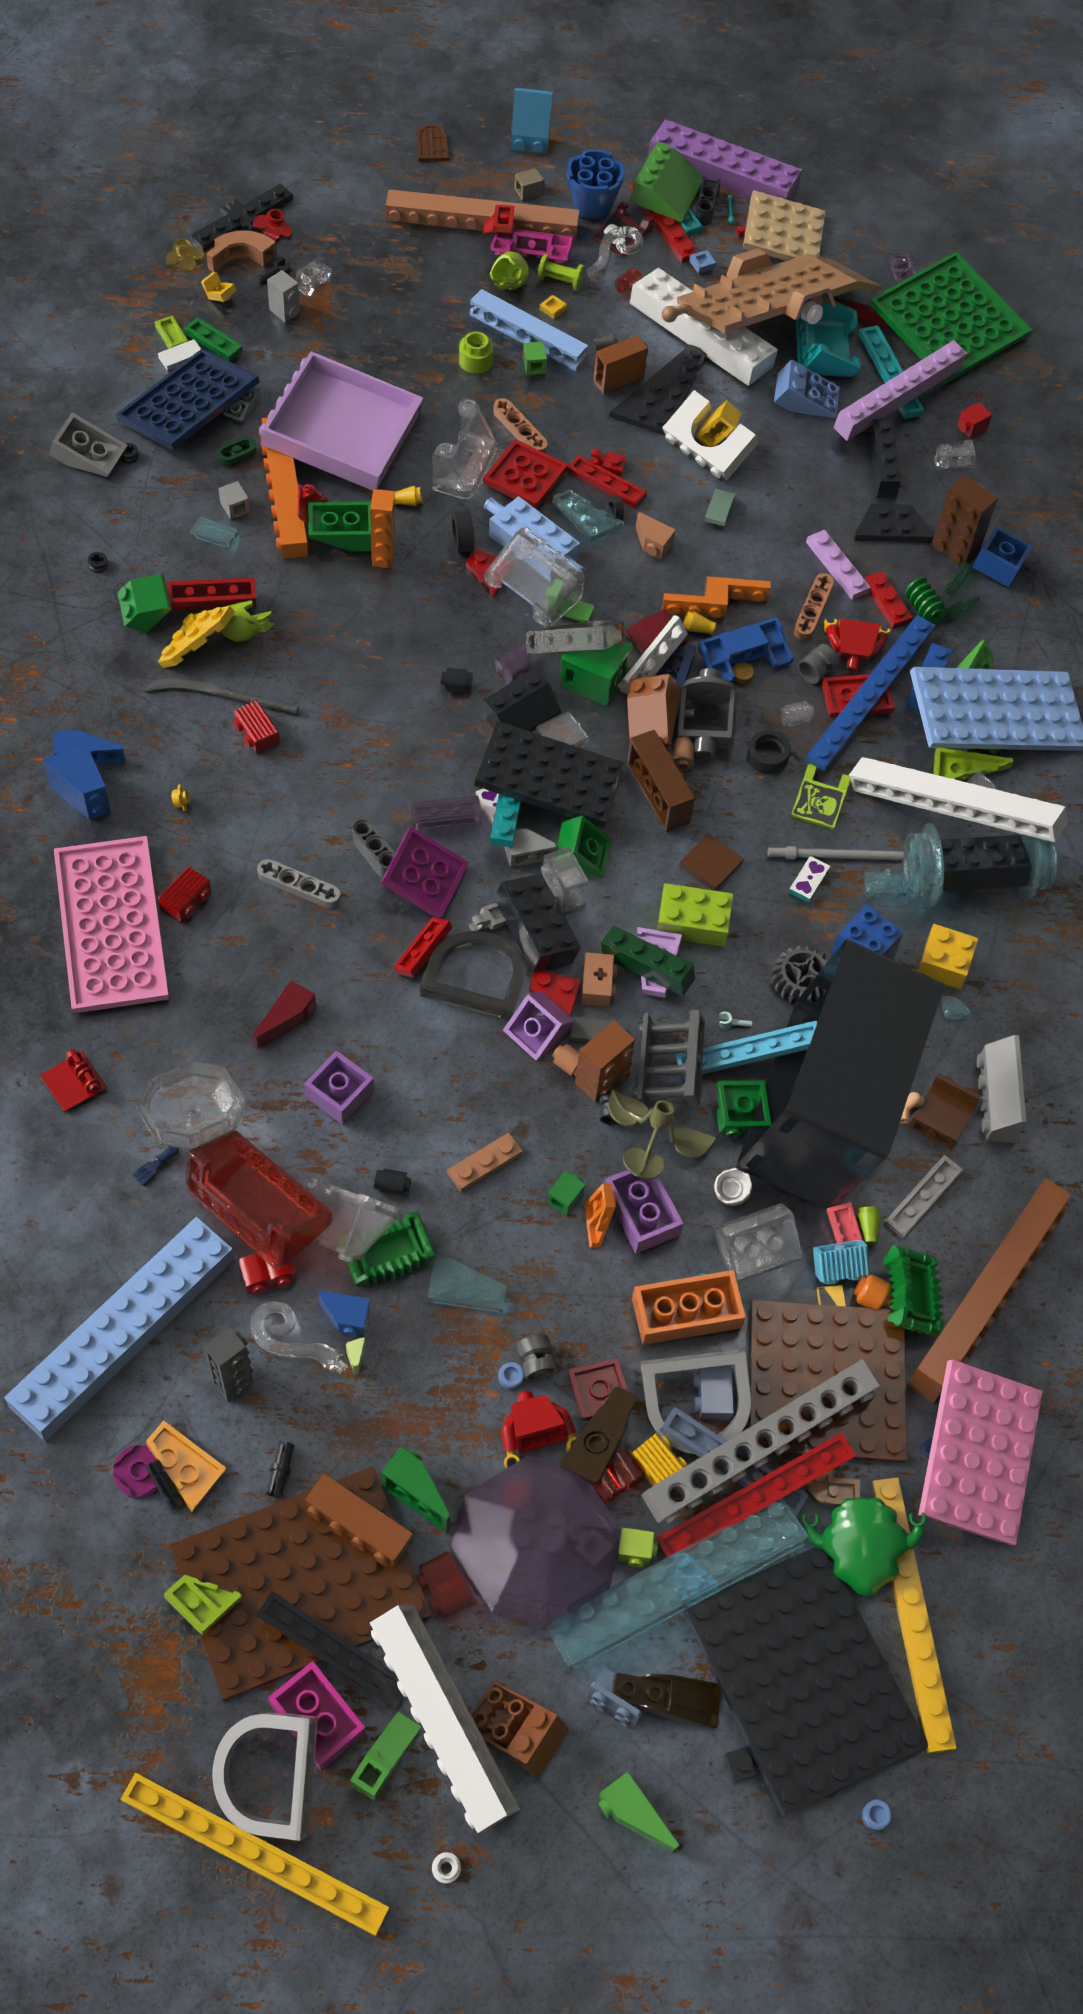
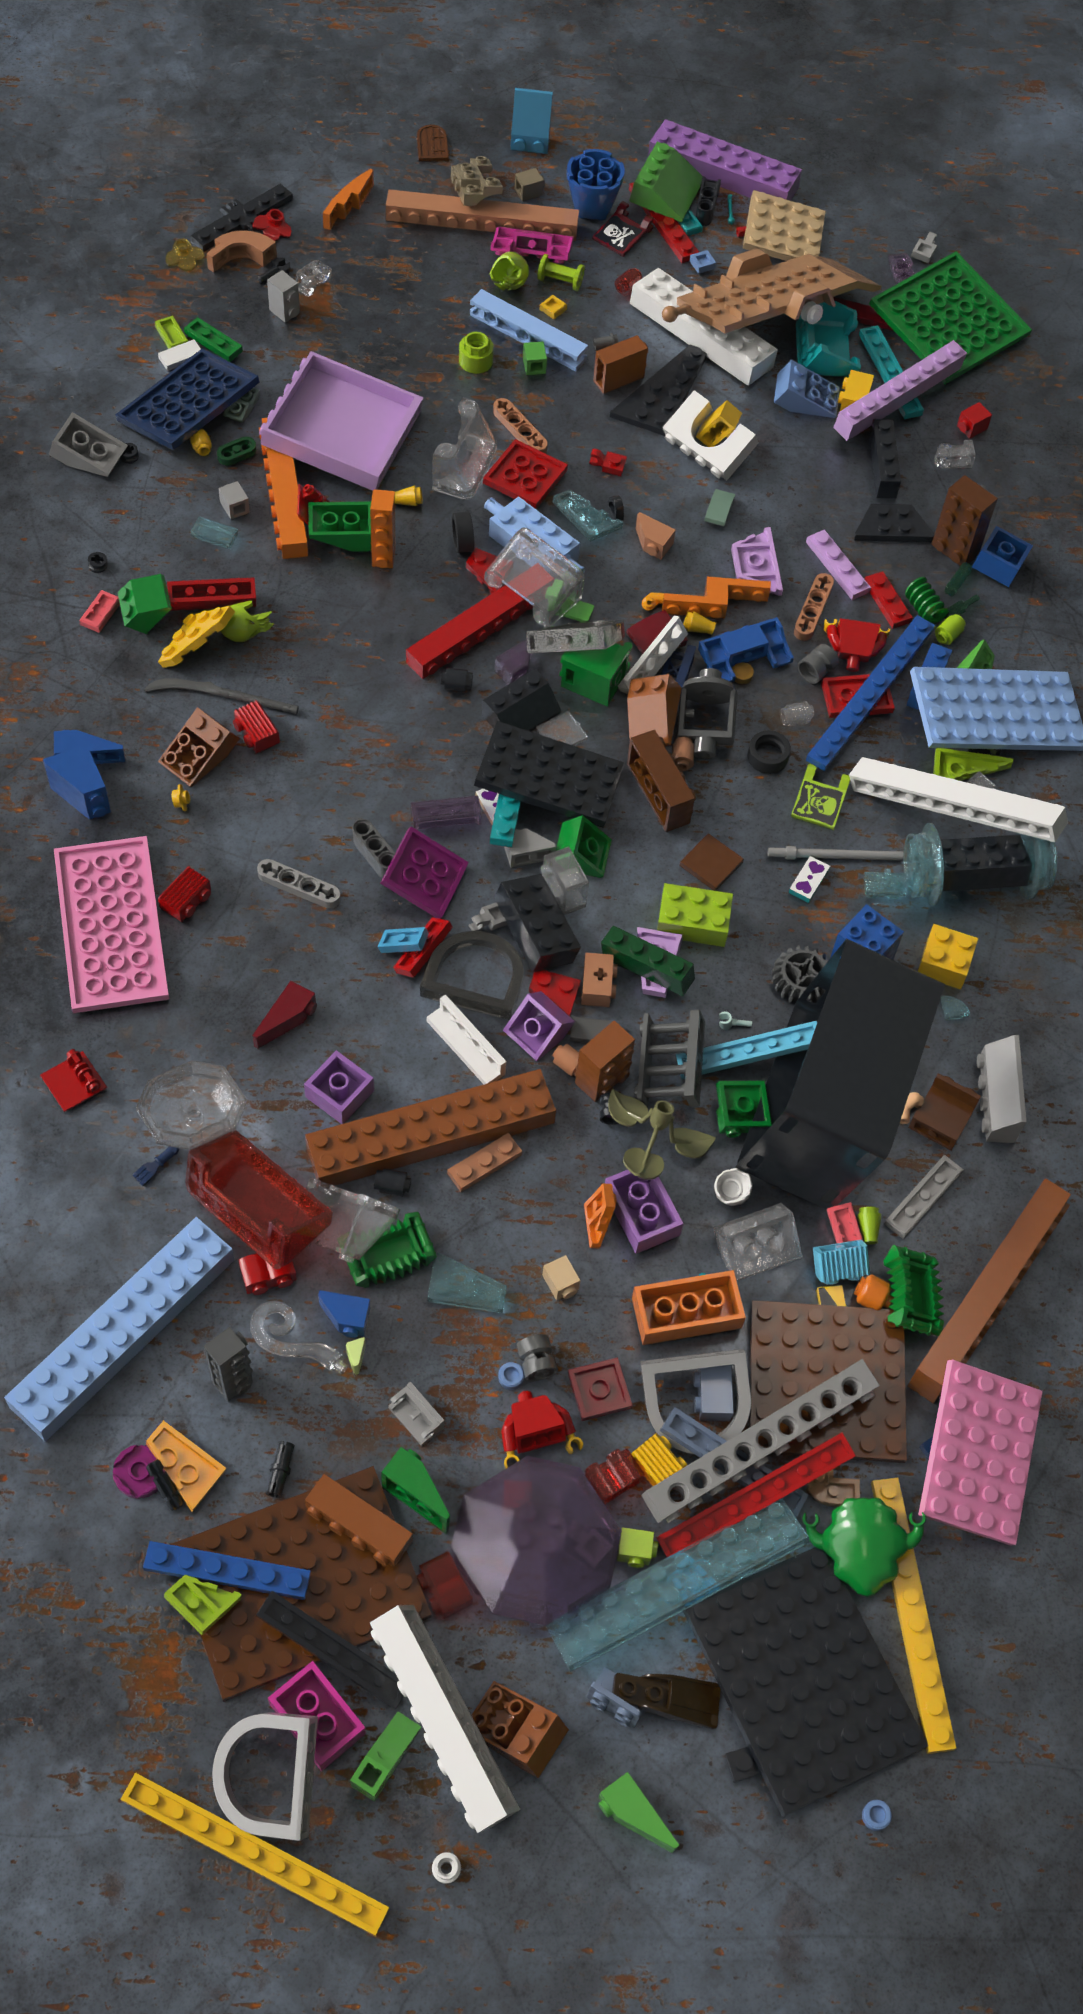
(100, 611): none -> coral plate
(198, 748): none -> dark orange slope
(201, 442): none -> yellow plant
(216, 289): yellow bracket -> none
(227, 1570): none -> blue plate
(349, 197): none -> orange slope
(403, 940): none -> dark azure plate
(416, 1414): none -> light grey hinge
(430, 1128): none -> dark orange brick
(465, 631): none -> red brick
(467, 1042): none -> white fence
(470, 182): none -> dark tan bracket
(501, 221): red slope -> none
(561, 1278): none -> tan brick
(566, 1192): green brick -> none
(600, 1437): dark brown piece -> none
(601, 266): clear plant -> none
(606, 481): red tile -> none
(652, 600): none -> light orange arm
(757, 560): none -> lavender wing
(855, 388): none -> yellow brick
(925, 248): none -> light grey plate
(950, 629): none -> lime brick

